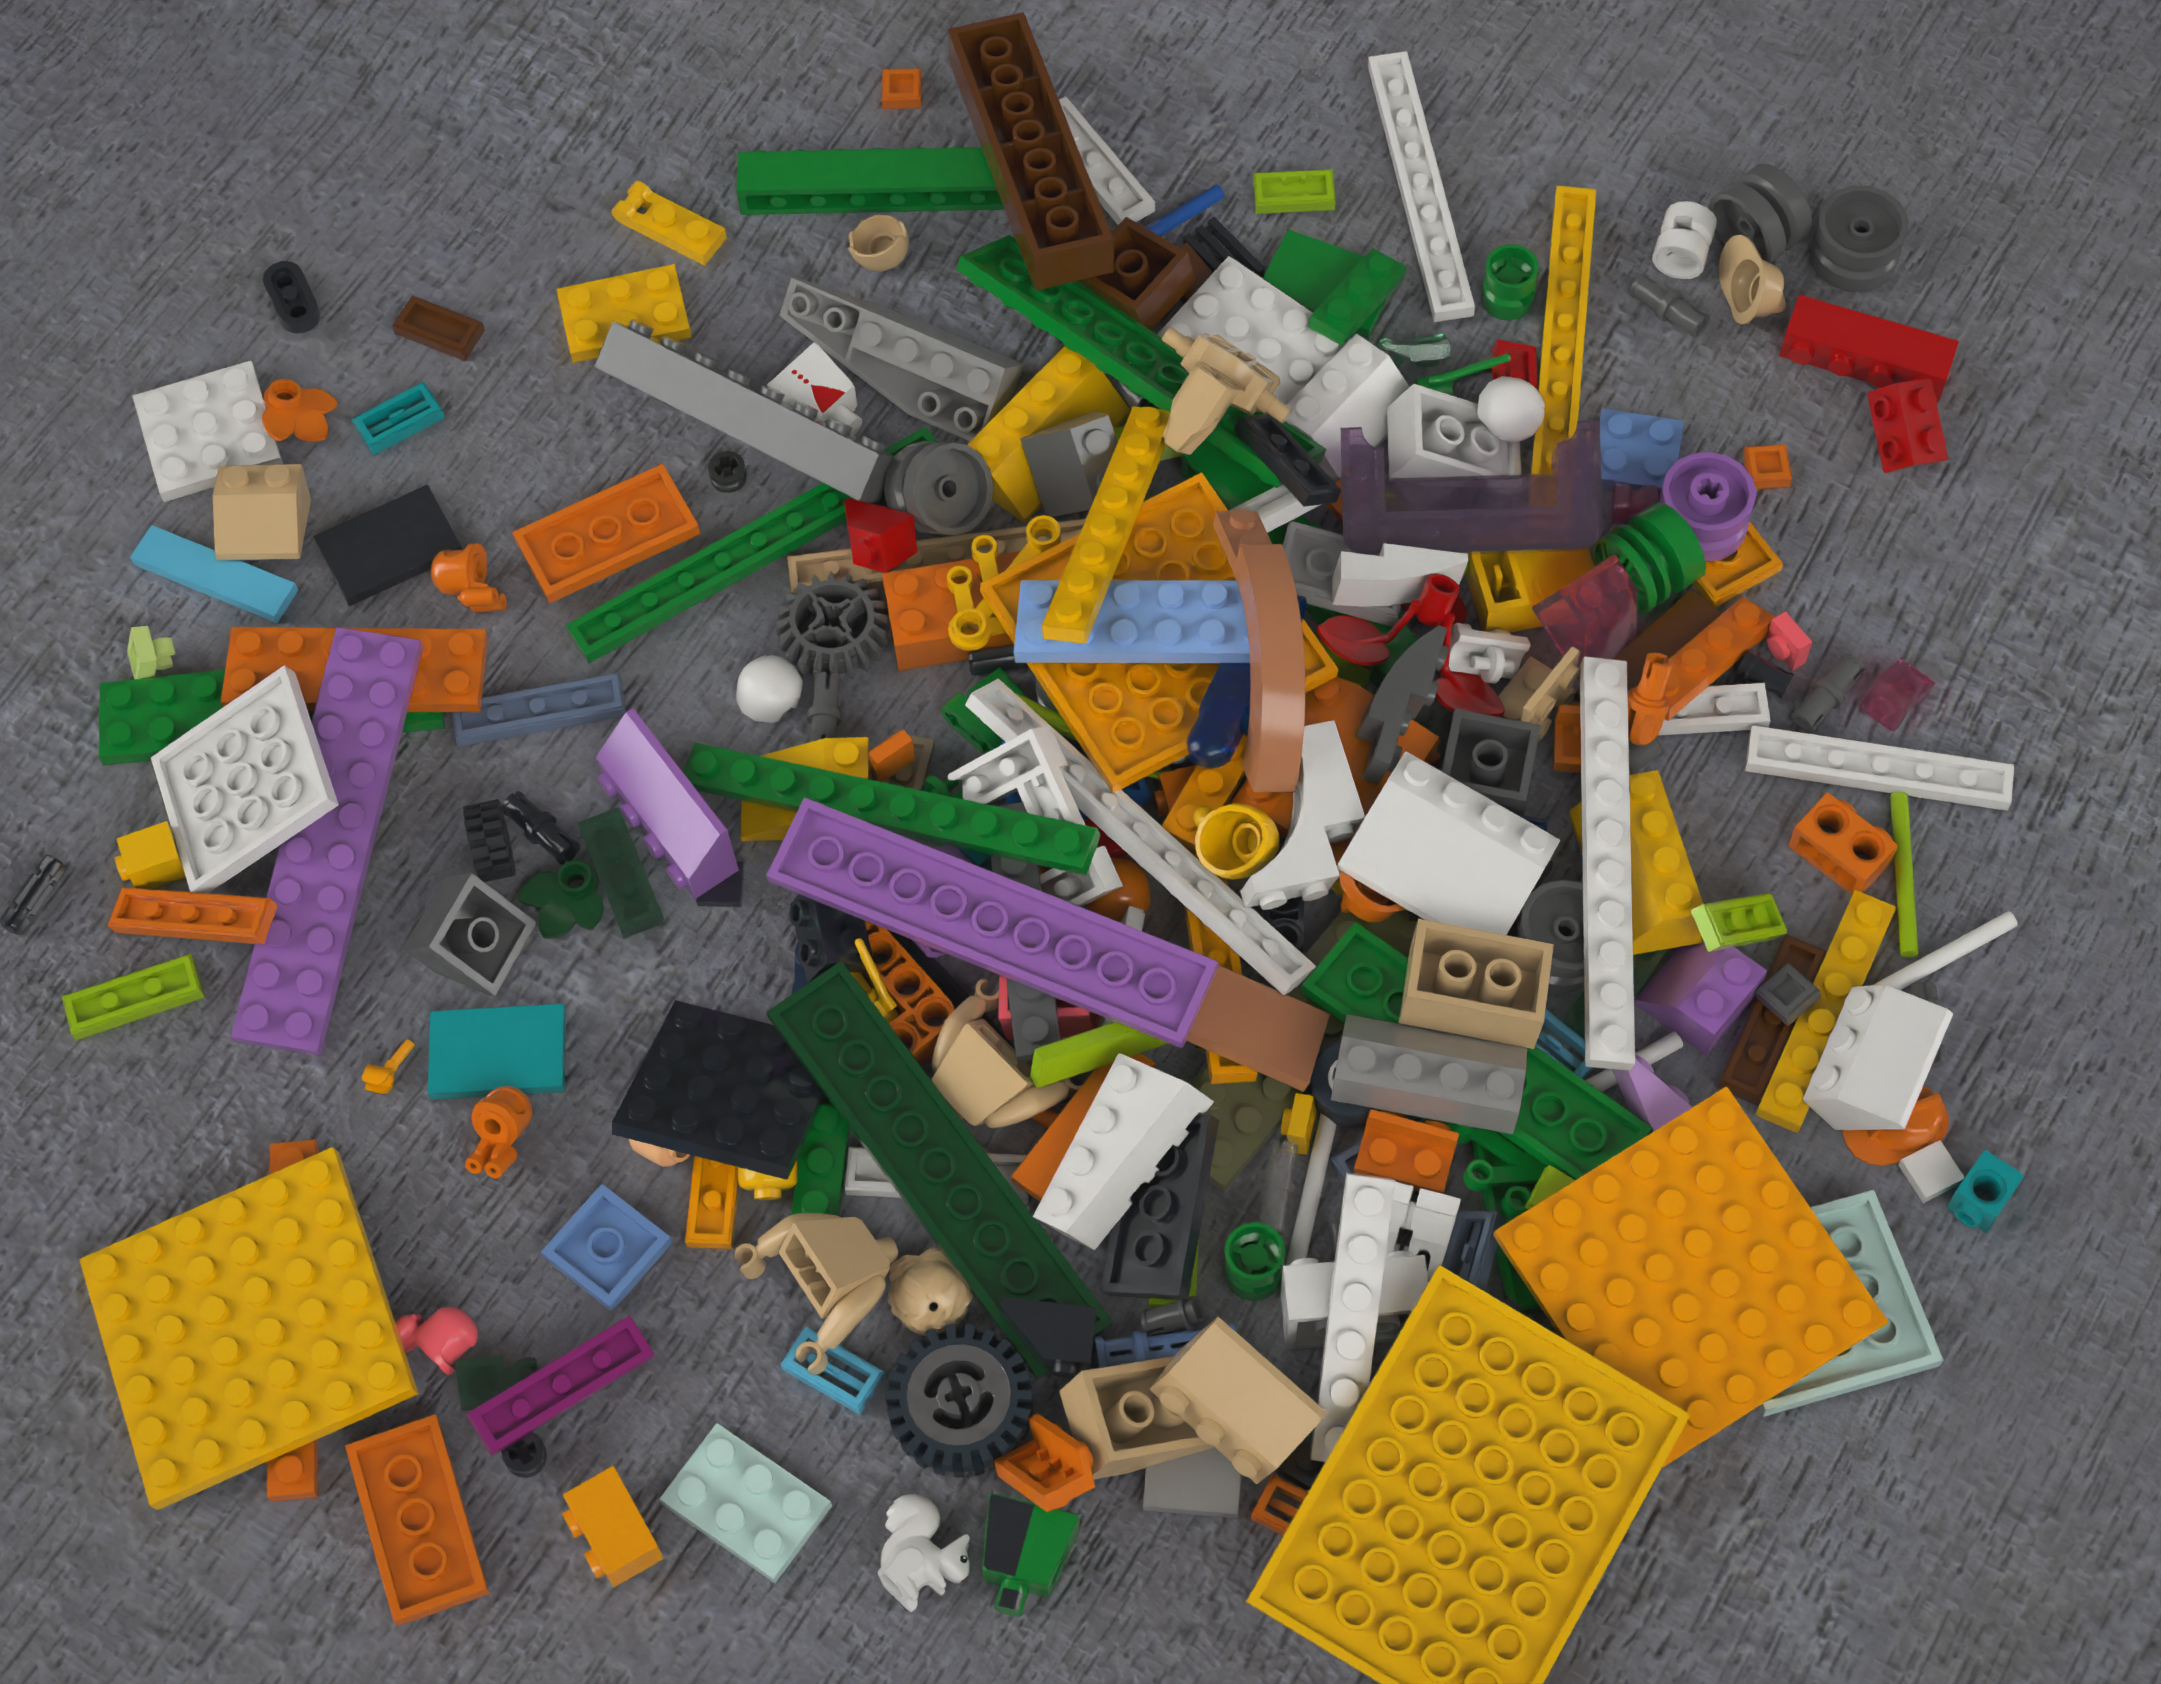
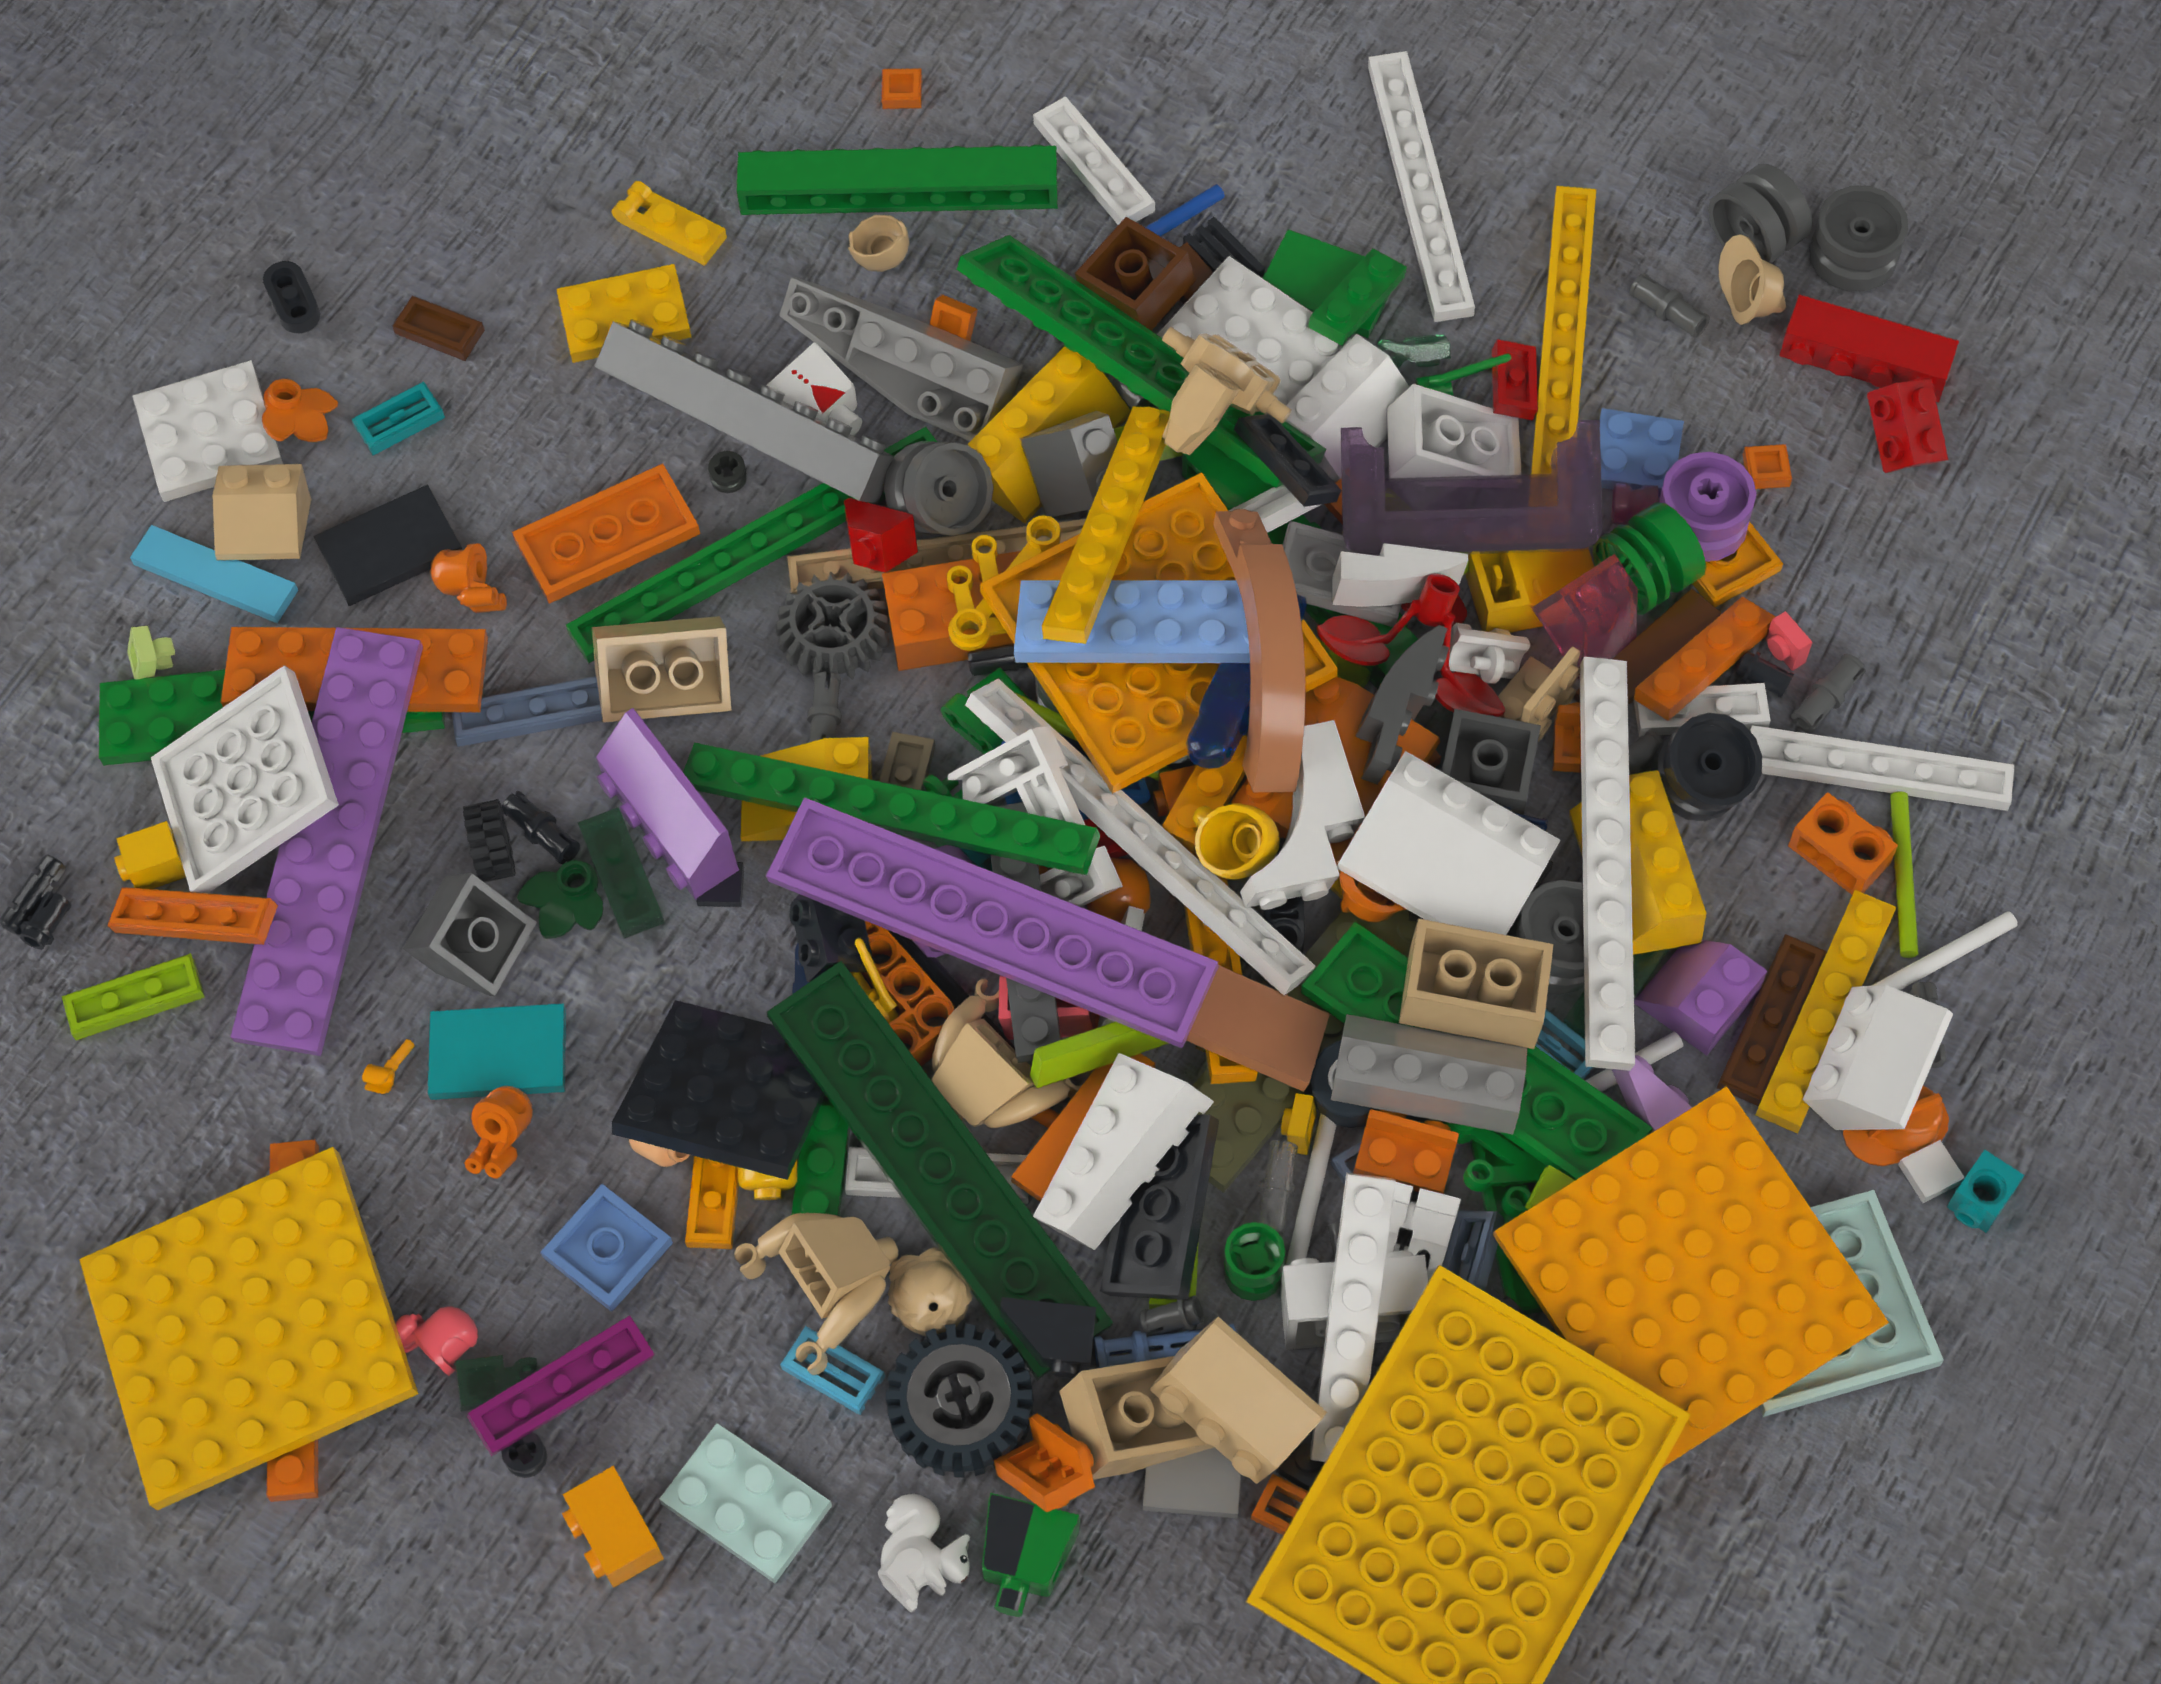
(44, 921): none -> black pin
(416, 1520): orange plate -> none
(662, 668): none -> tan slope
(768, 688): white hair -> none
(891, 755): orange tile -> none
(953, 317): none -> orange tile
(1030, 151): reddish brown brick -> none
(1294, 191): lime plate -> none
(1509, 282): green wheel -> none
(1511, 408): white hair -> none
(1648, 700): orange arm -> none
(1684, 240): white wheel -> none
(1708, 766): none -> black wheel
(1739, 921): lime tile -> none
(1788, 994): dark grey tile -> none
(1895, 694): clear pink bracket -> none

